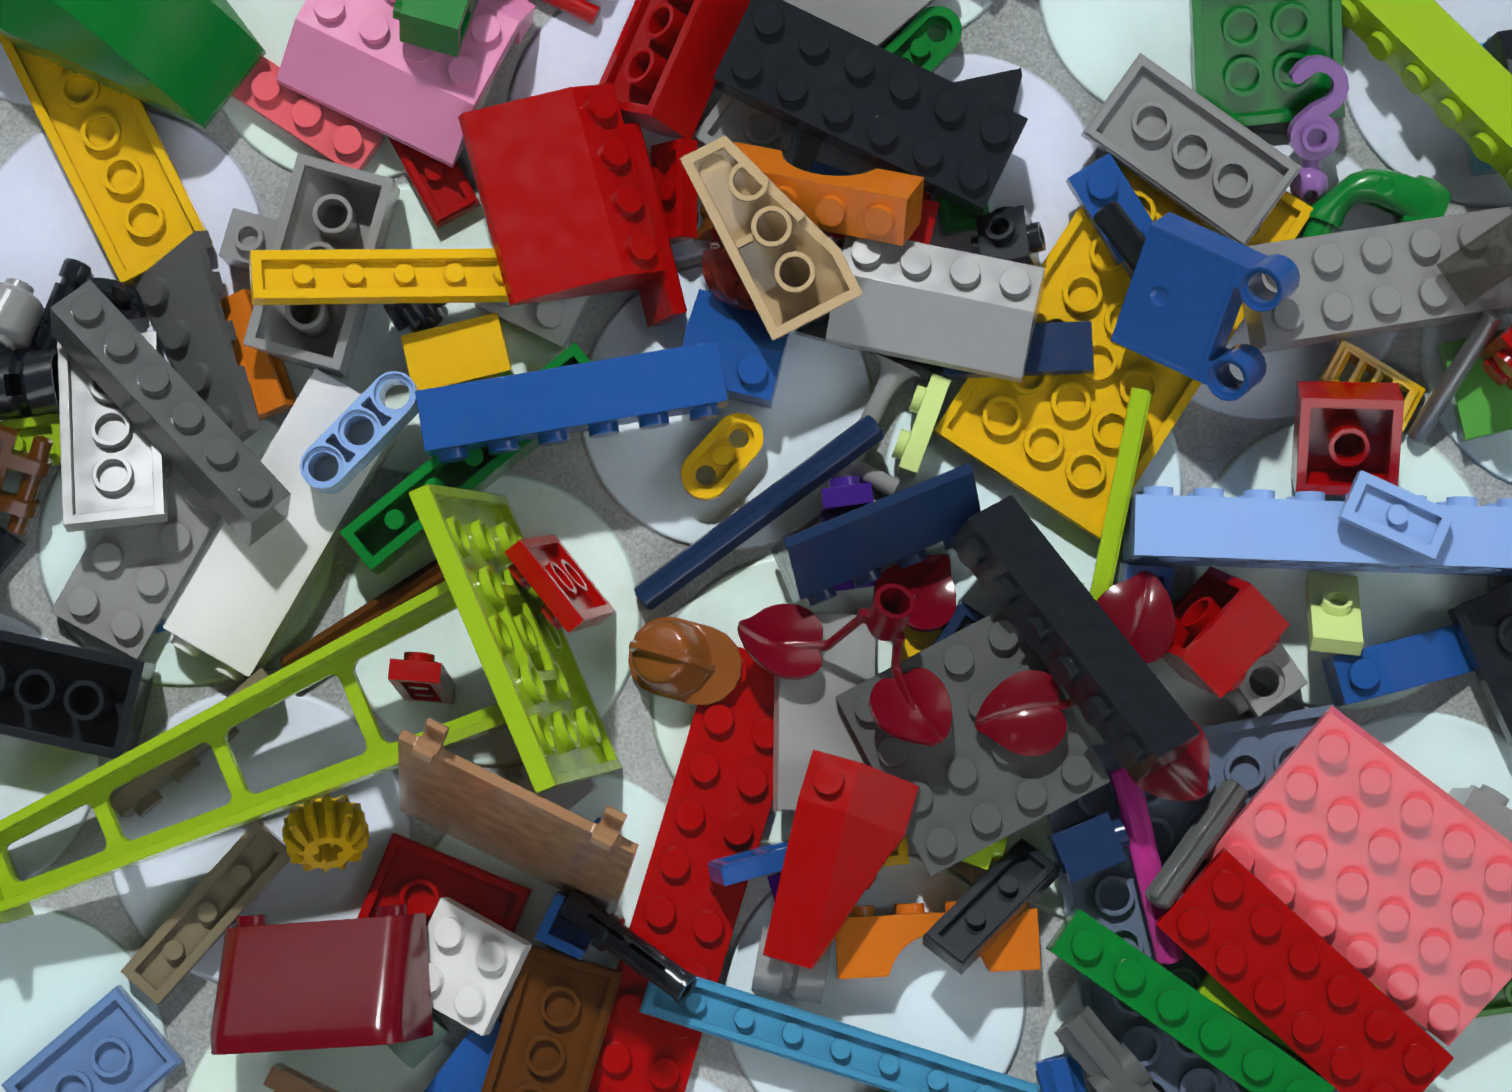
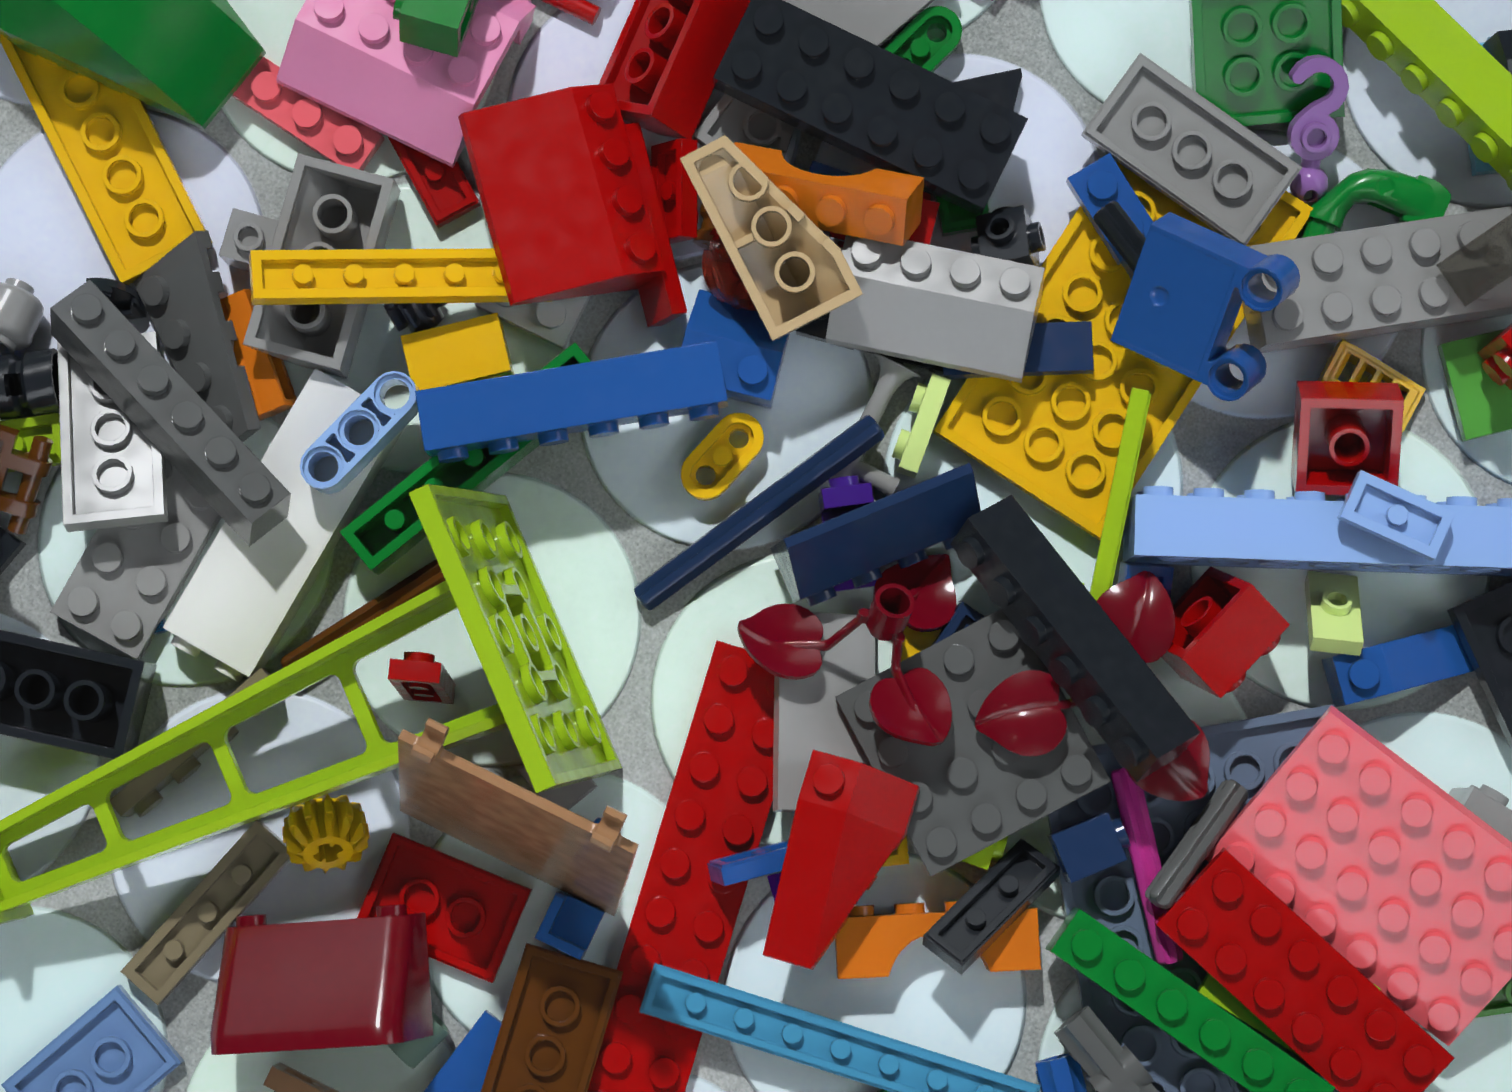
(73, 276): black axle -> none
(471, 965): white plate -> none
(559, 581): red plate -> none
(612, 935): black pin -> none
(684, 661): dark orange piece -> none
(776, 976): light grey wheel -> none
(1285, 678): light grey brick -> none
(1454, 376): flat silver bar -> none

